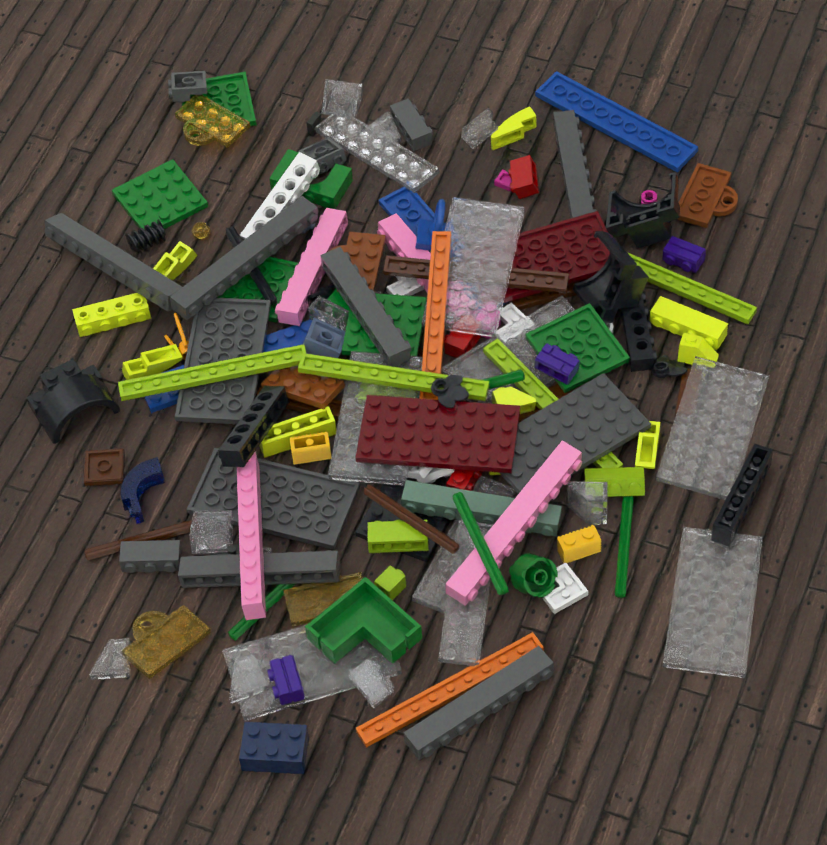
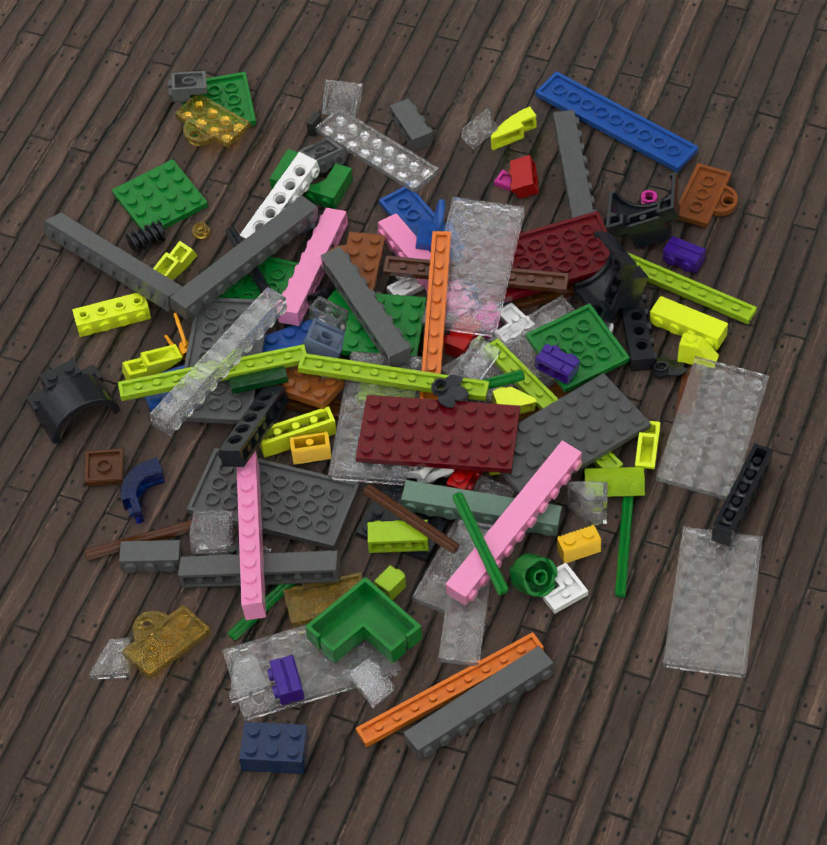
(218, 361): none -> clear brick
(258, 379): none -> dark green tile
(386, 126): clear wing -> none
(478, 358): none -> clear bracket

